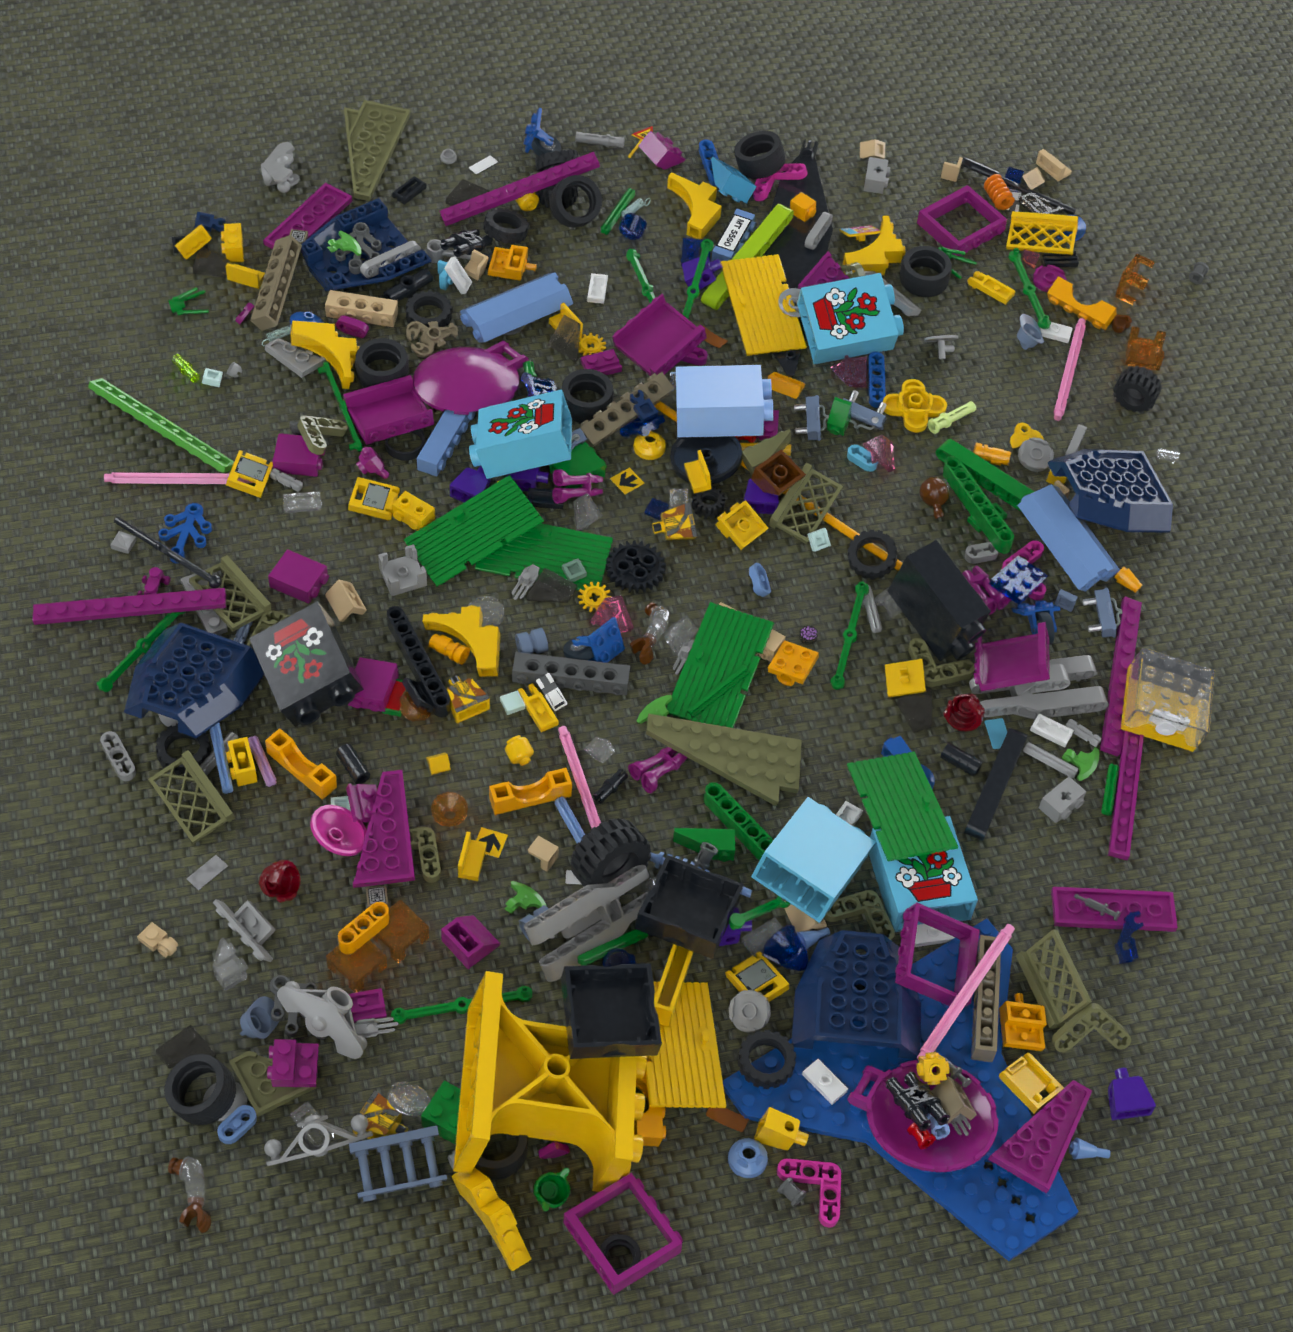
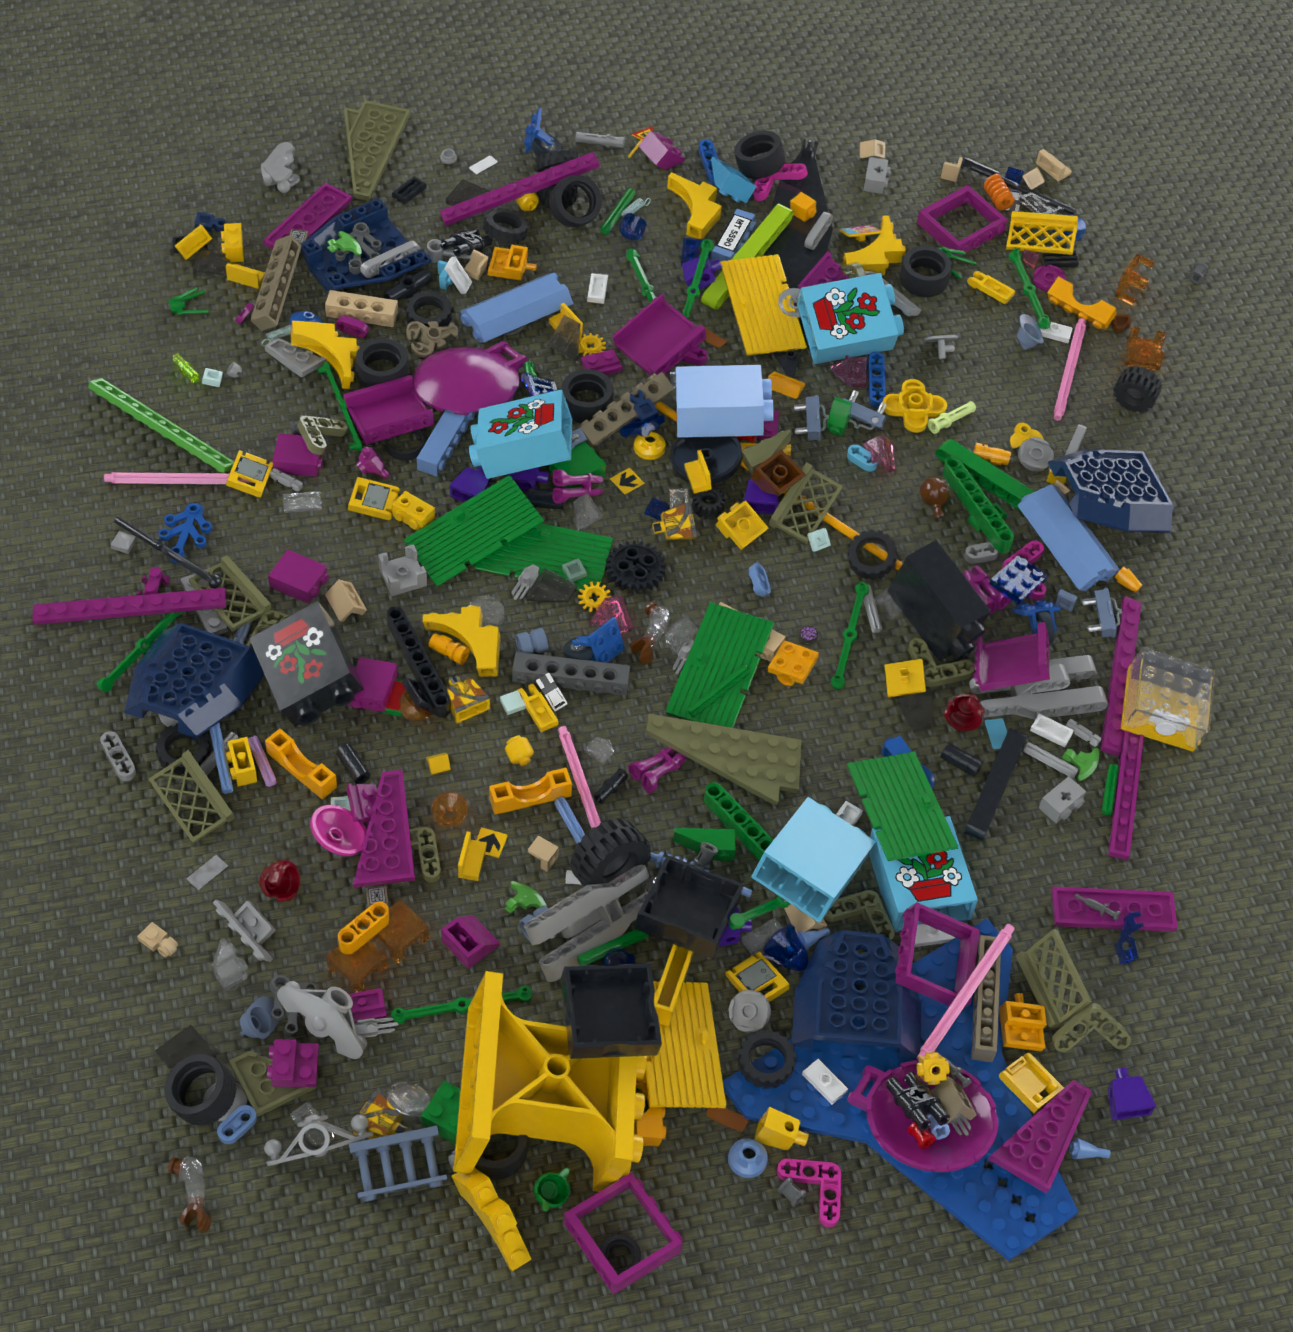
(553, 1150): magenta tile -> none
(656, 707): bright green piece -> none
(1168, 455): clear pin -> none

